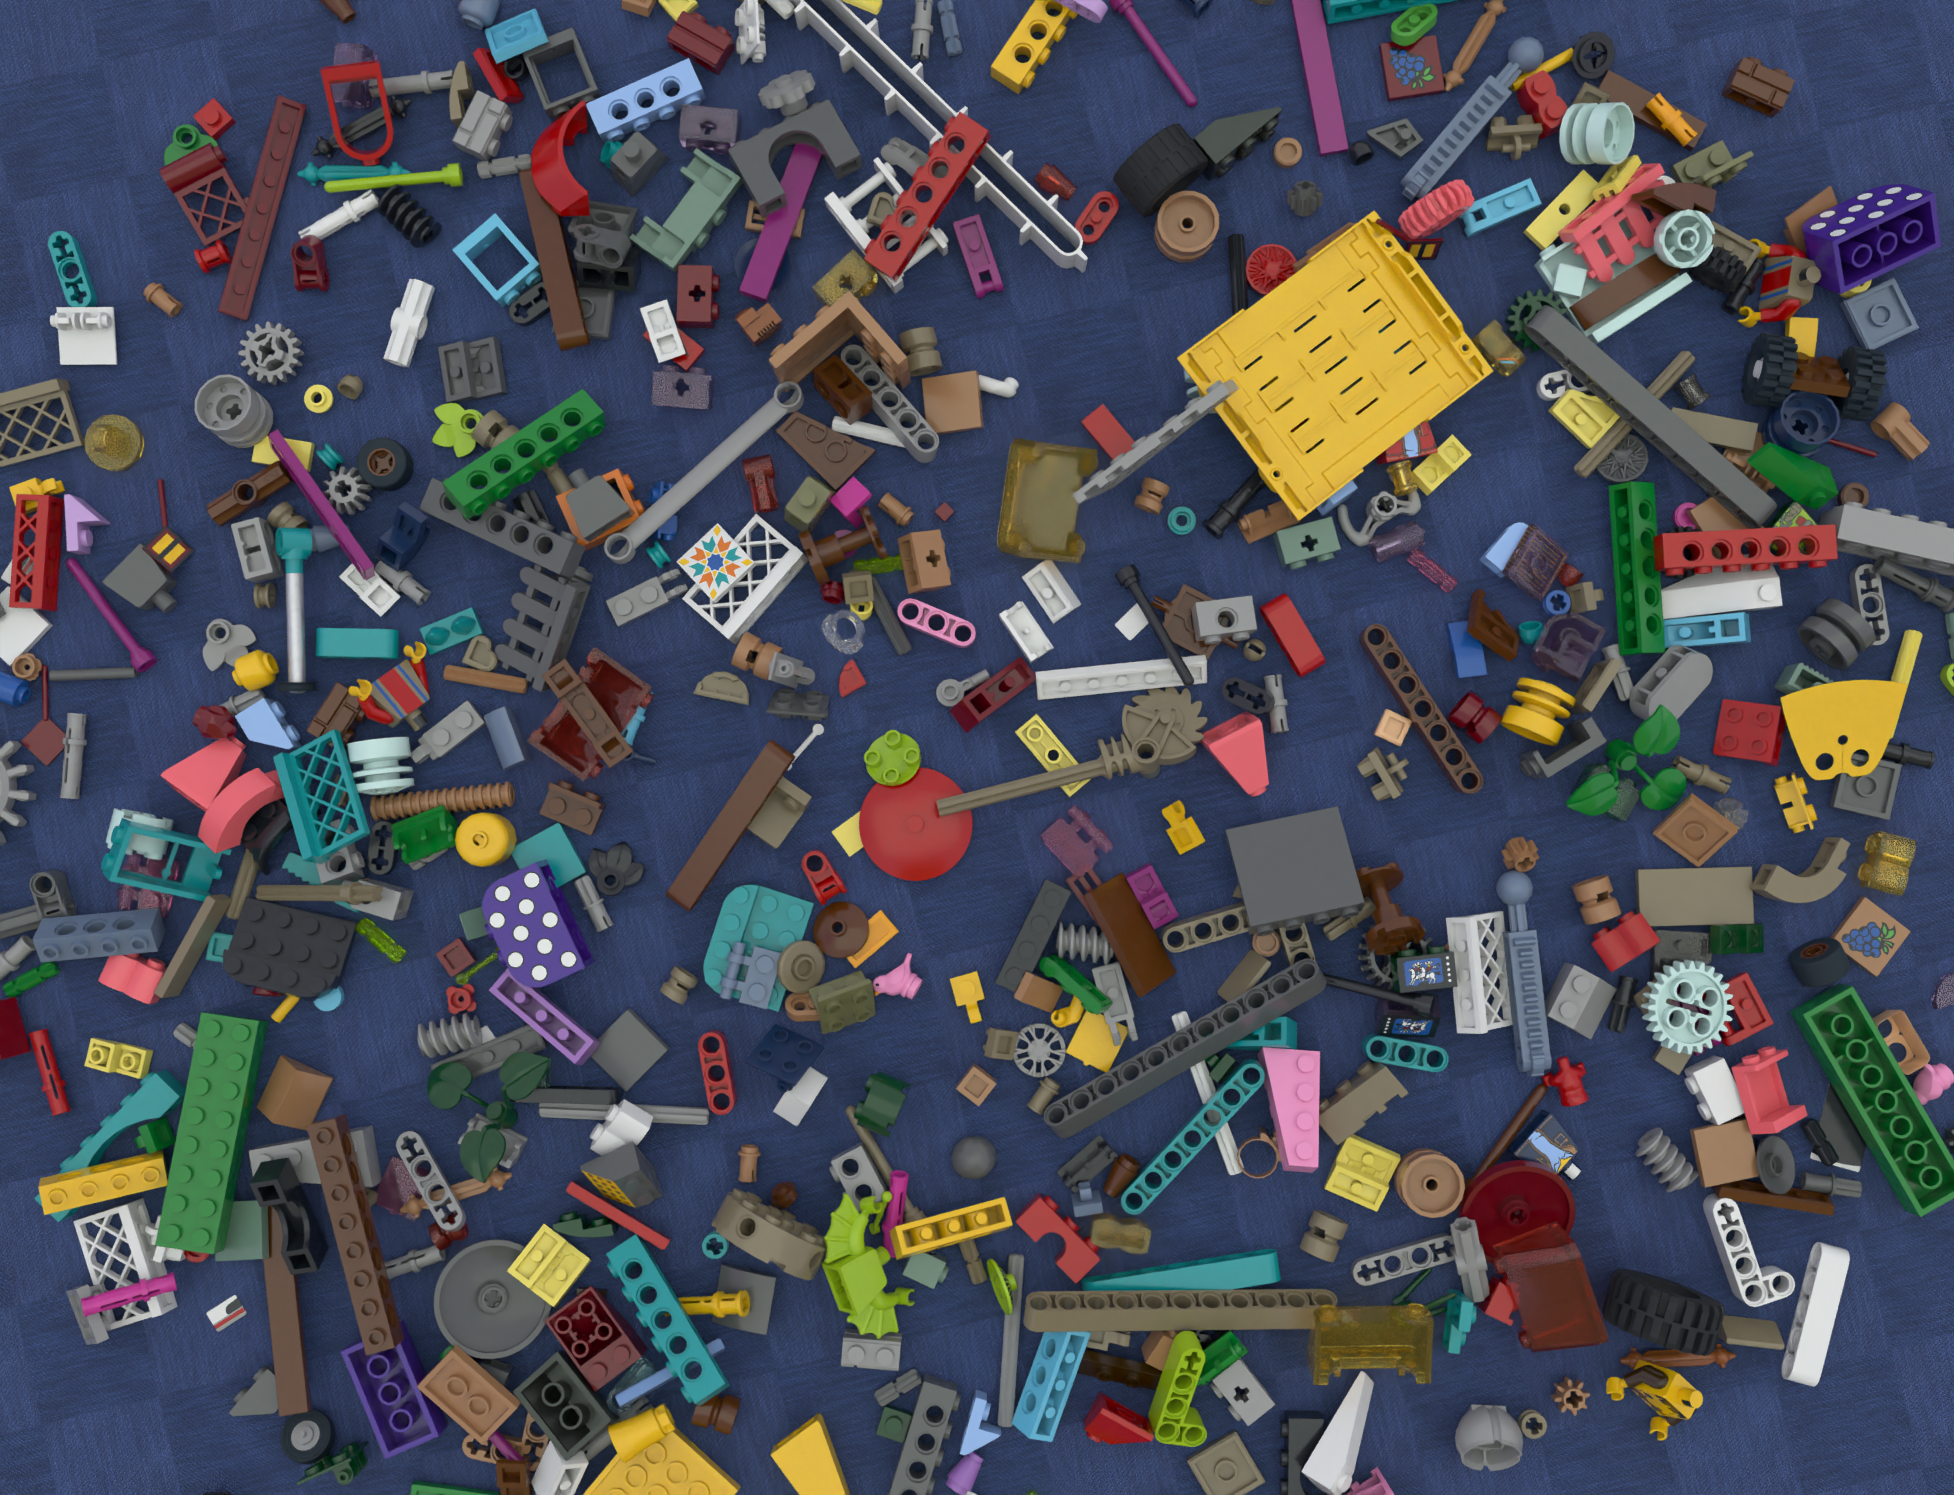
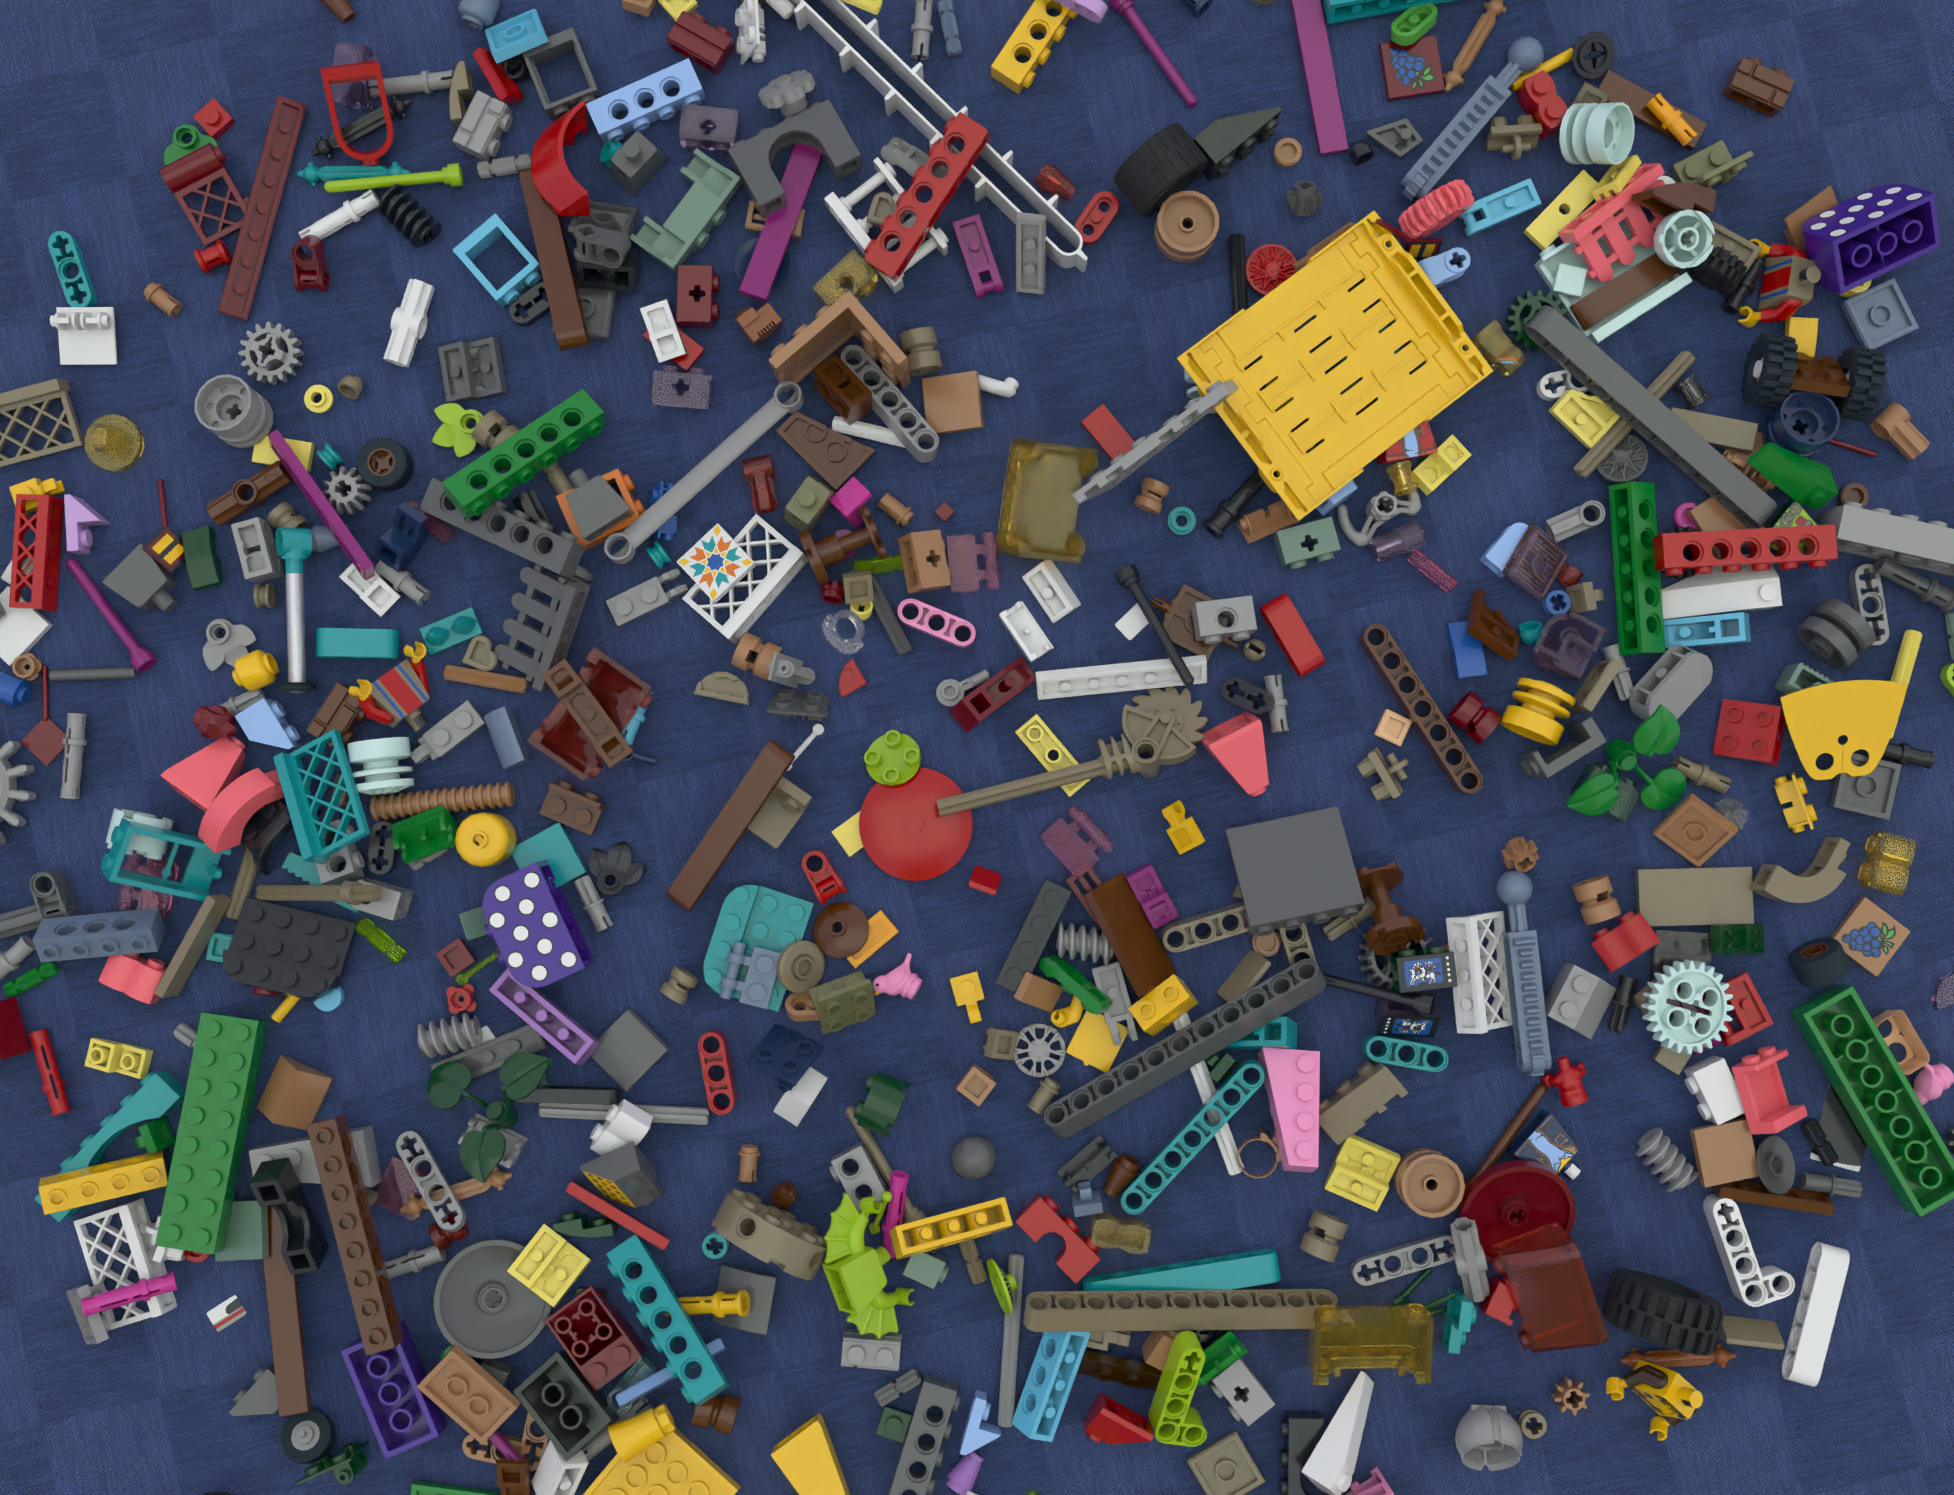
(200, 558): none -> dark green slope
(435, 526): none -> clear pink axle
(963, 562): none -> clear pink plate
(985, 880): none -> red slope
(1030, 253): none -> light grey tile
(1163, 1005): none -> yellow brick
(1439, 268): none -> light blue piece
(1573, 521): none -> light grey piece

